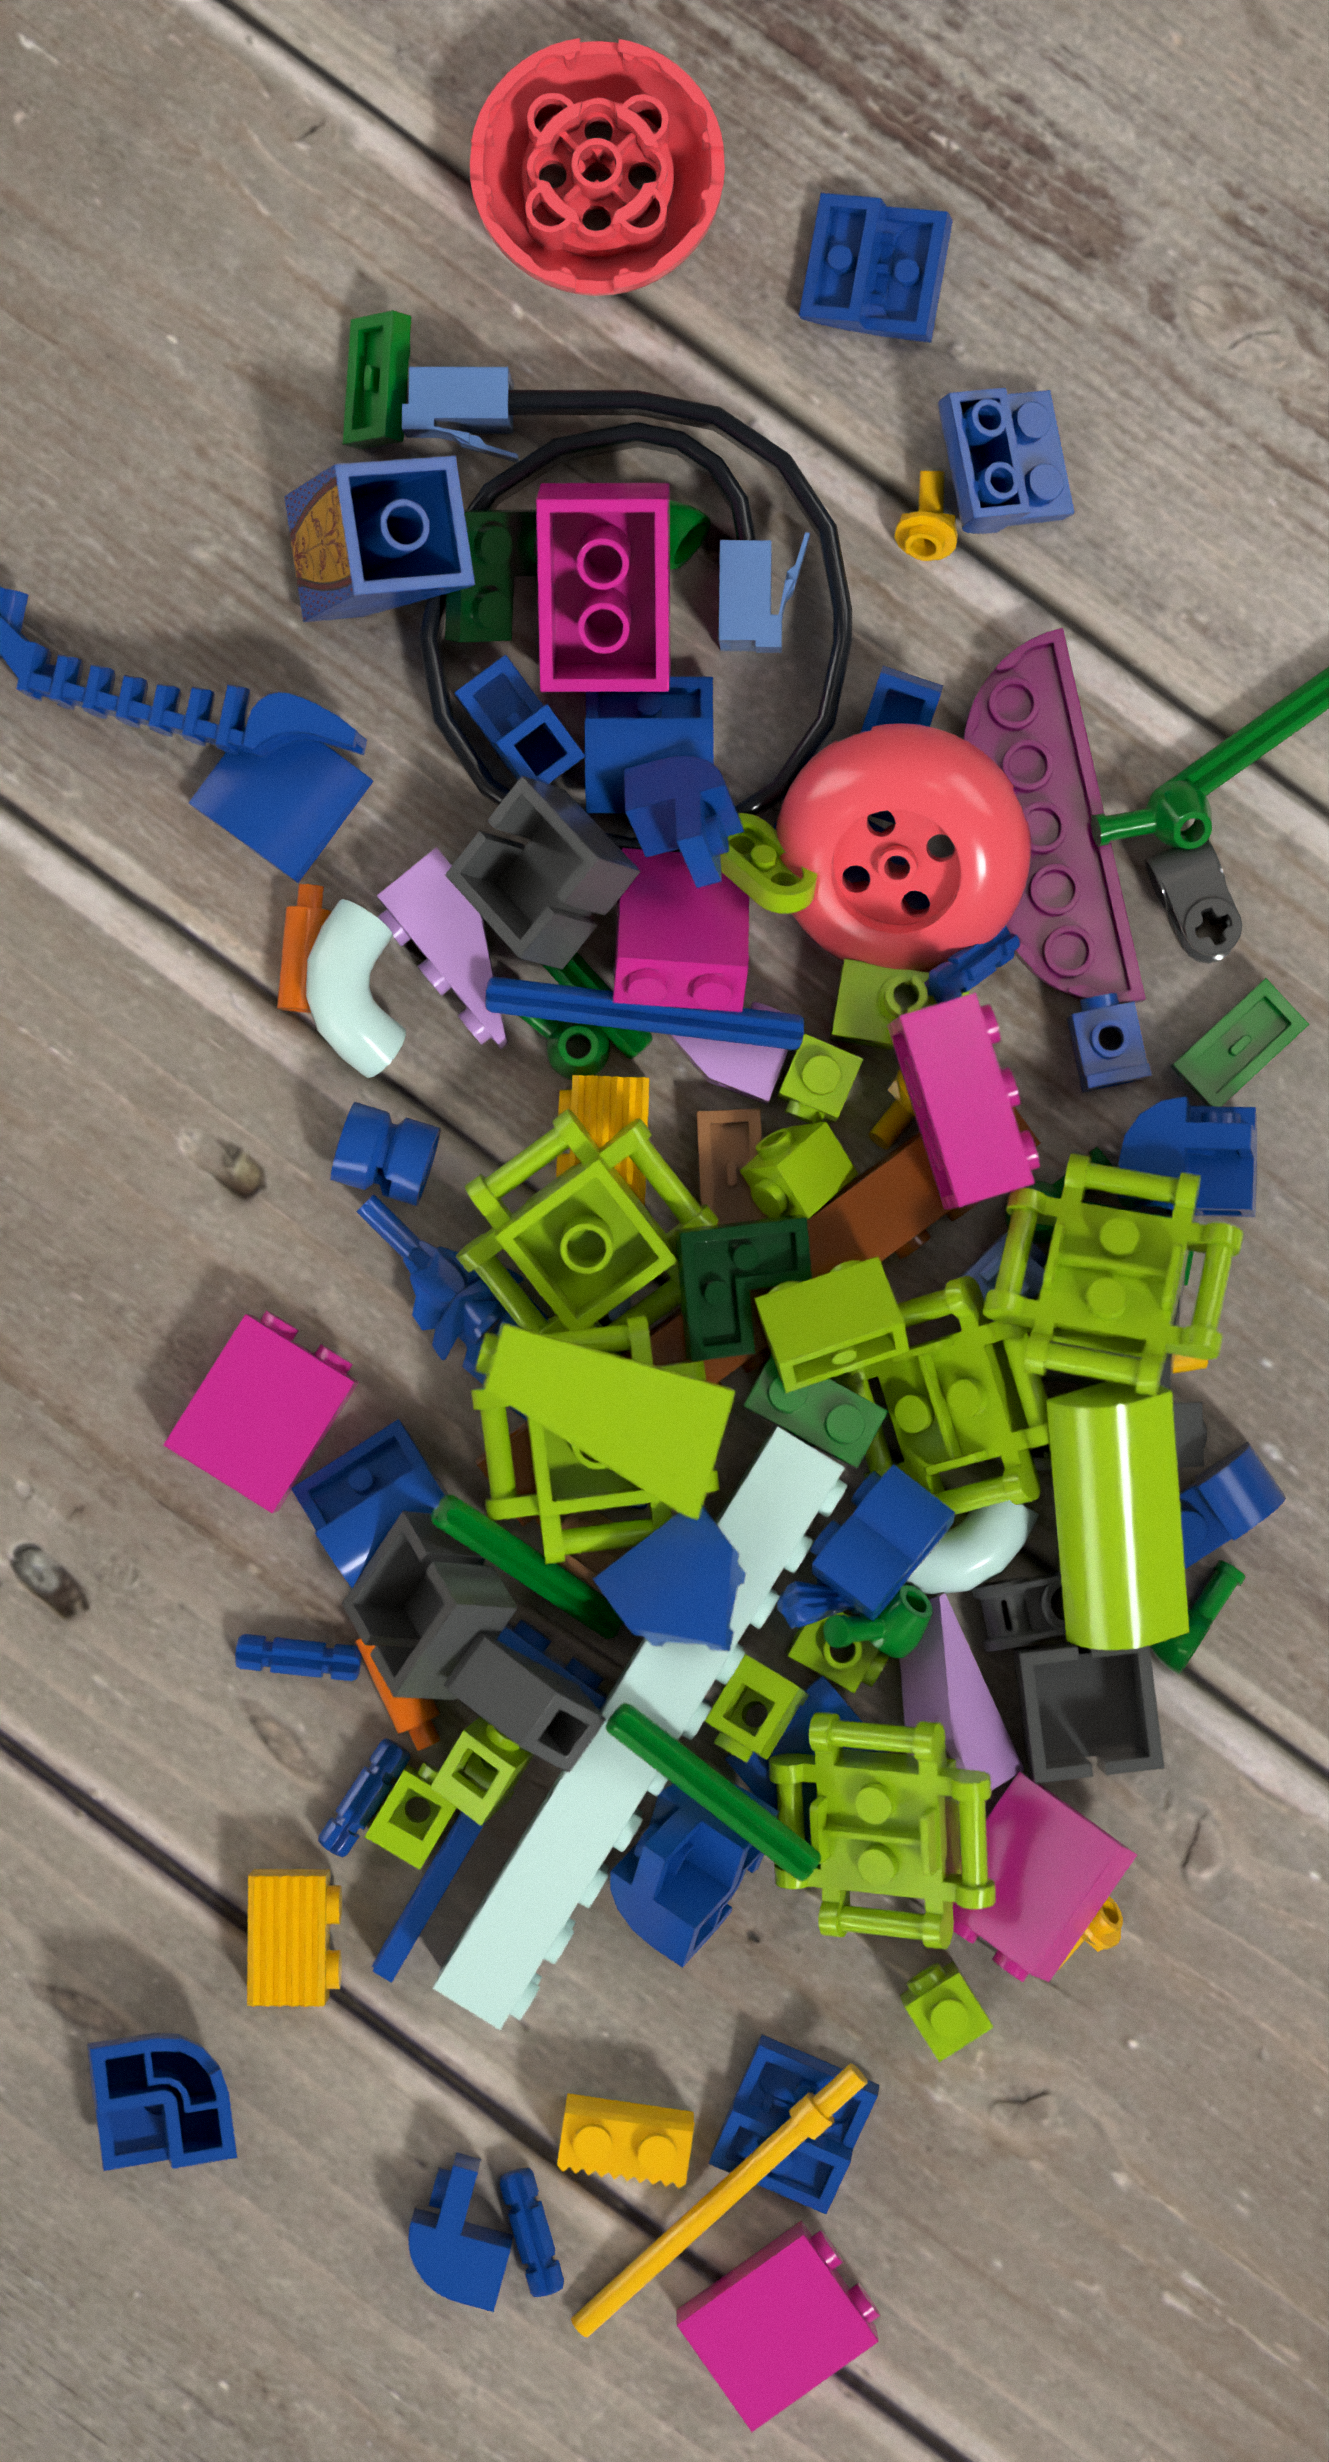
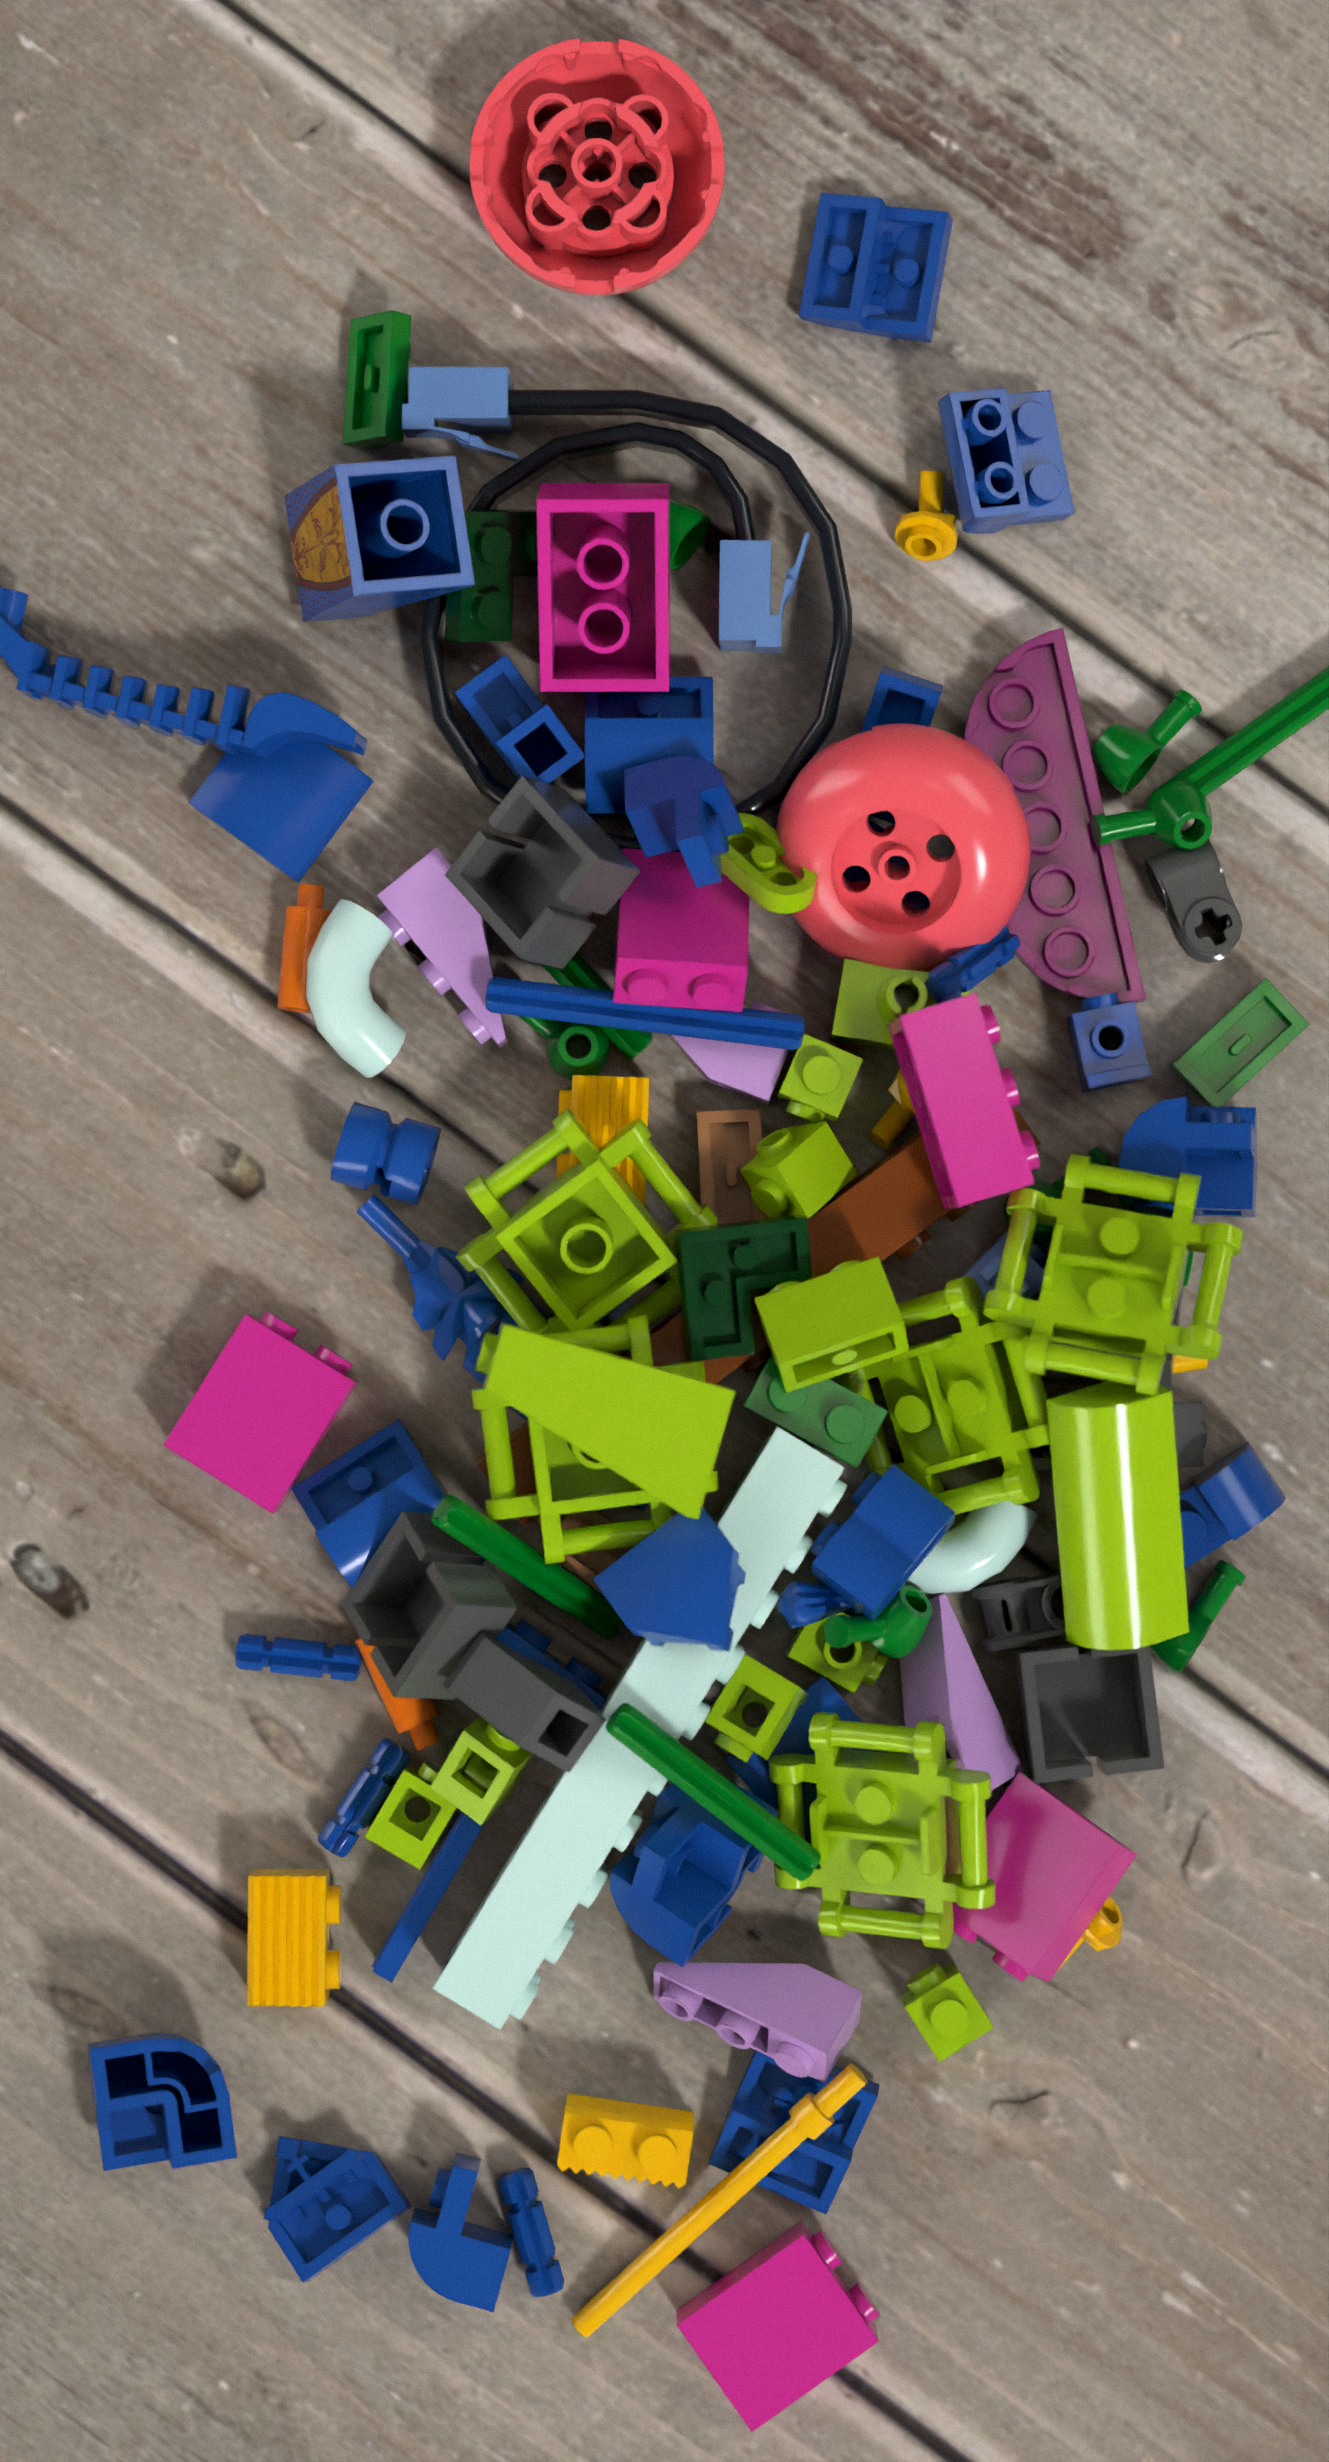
(328, 2202): none -> blue slope
(772, 2007): none -> lavender slope
(1129, 754): none -> green bar

